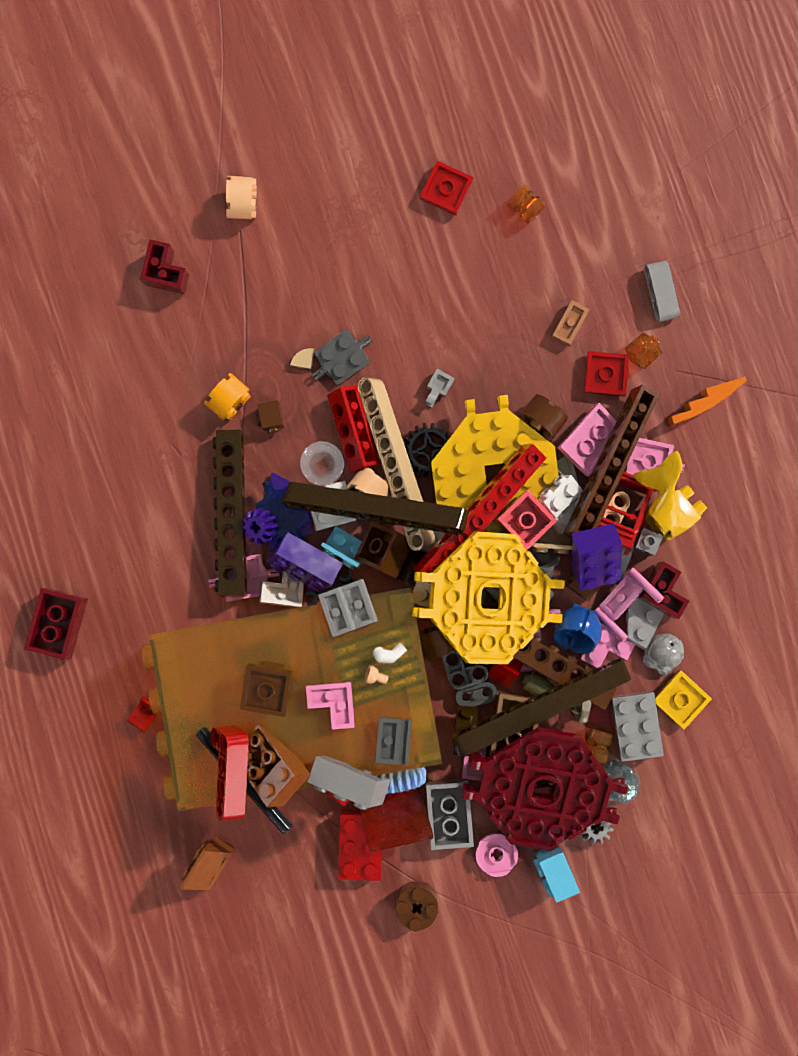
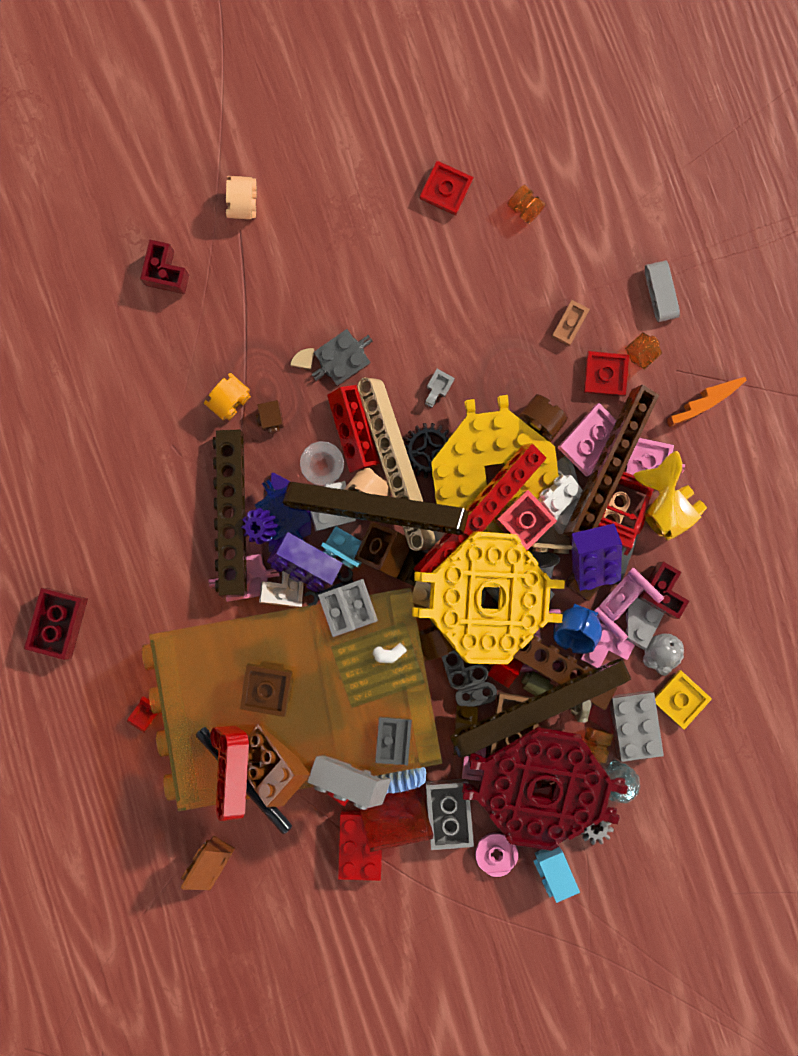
(337, 697): bright pink plate -> none
(372, 675): light nougat piece -> none
(417, 893): reddish brown brick -> none
(648, 542): light grey brick -> none

